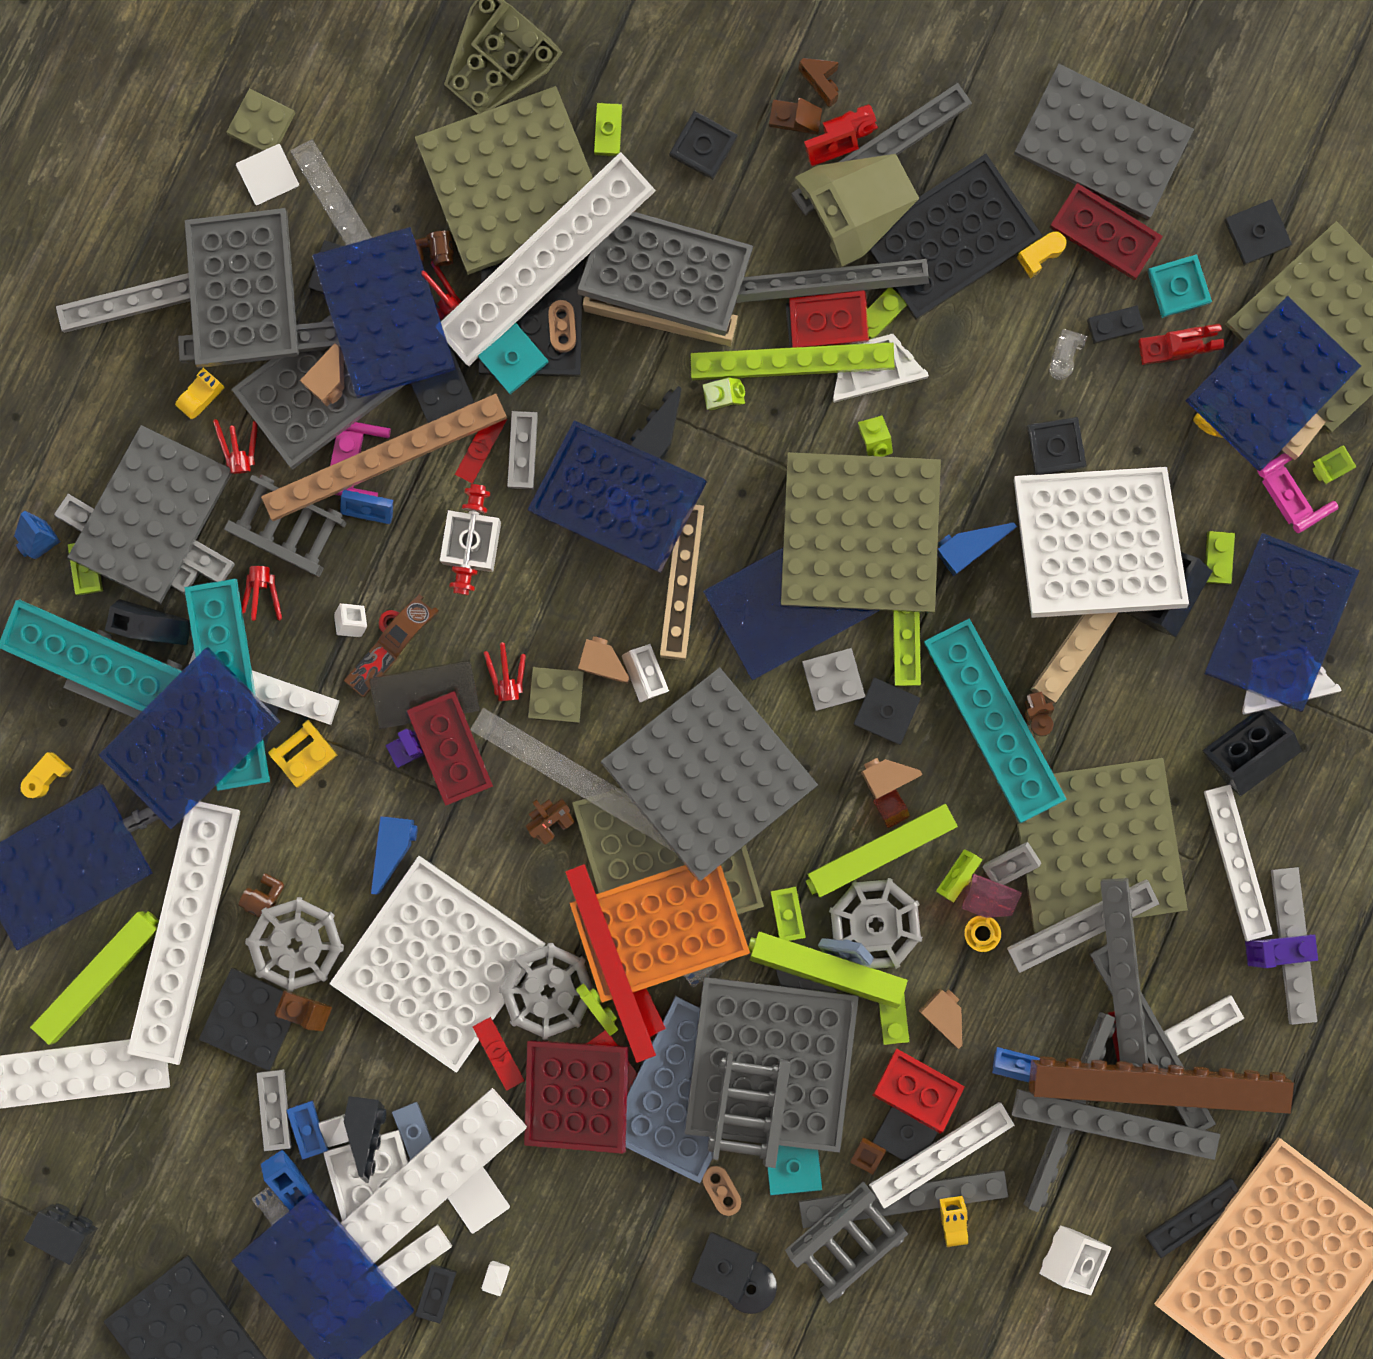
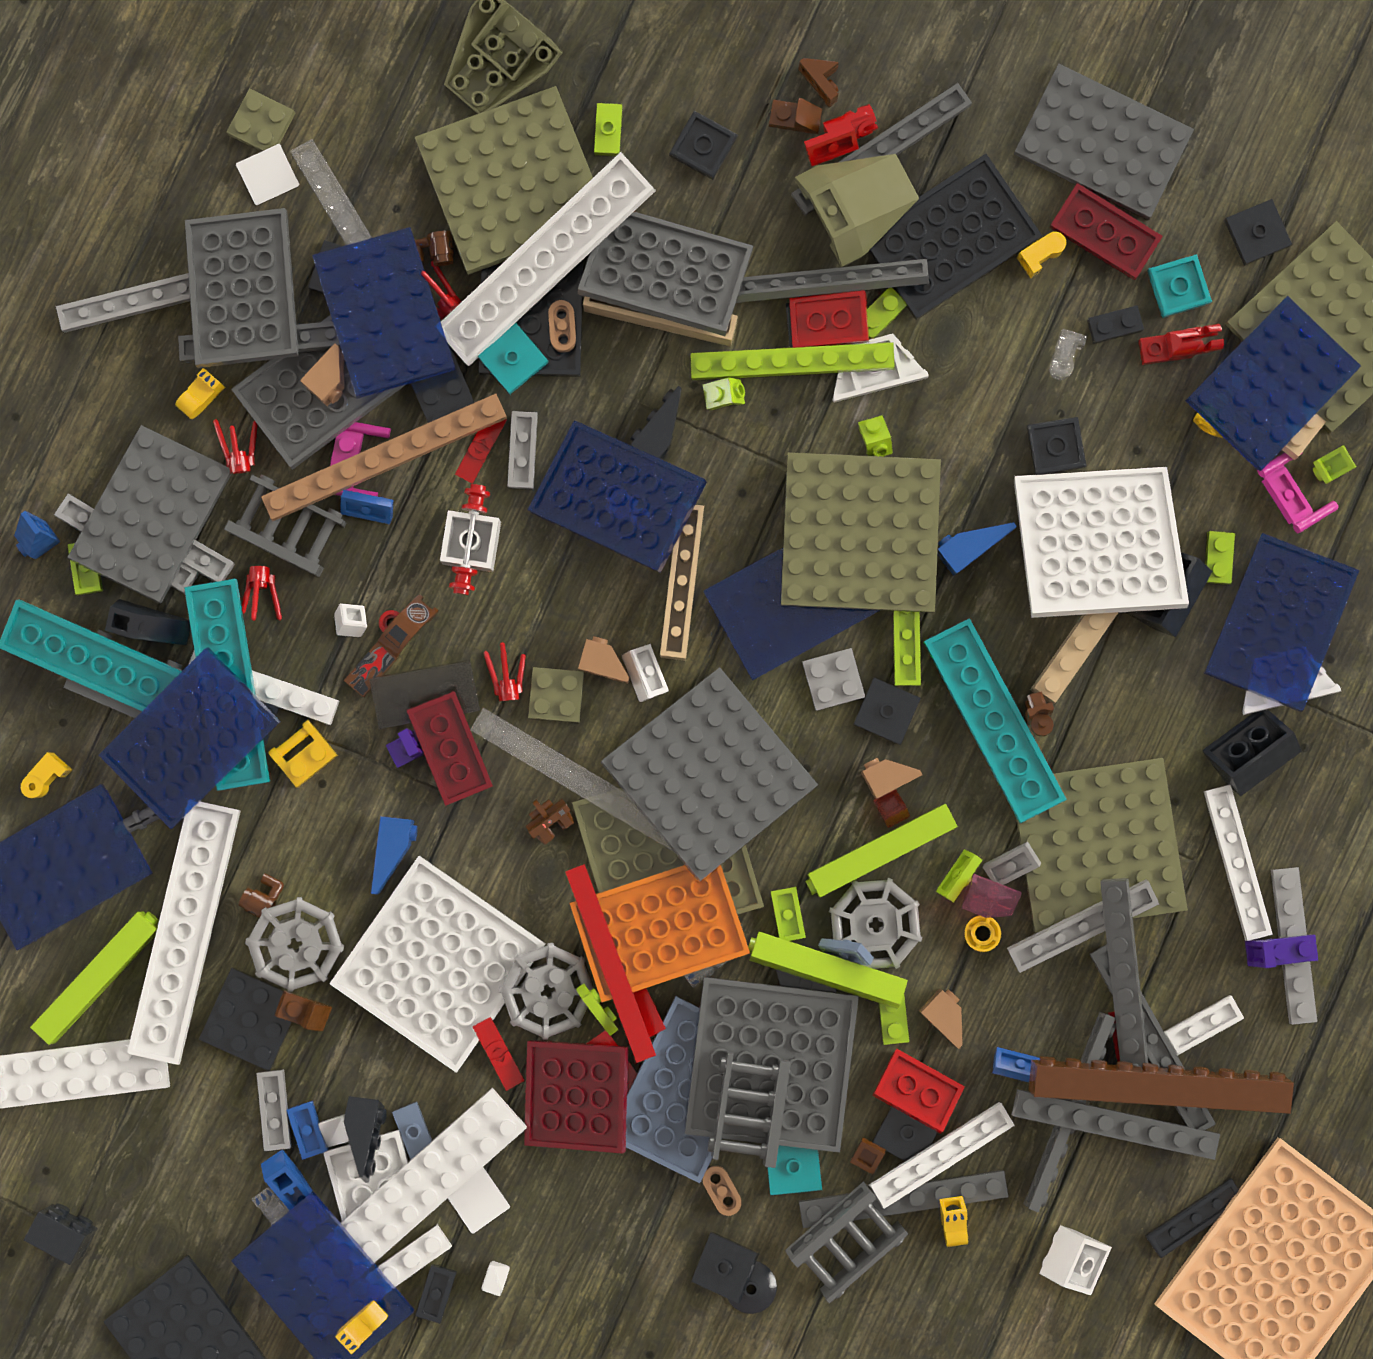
(361, 1326): none -> yellow leg

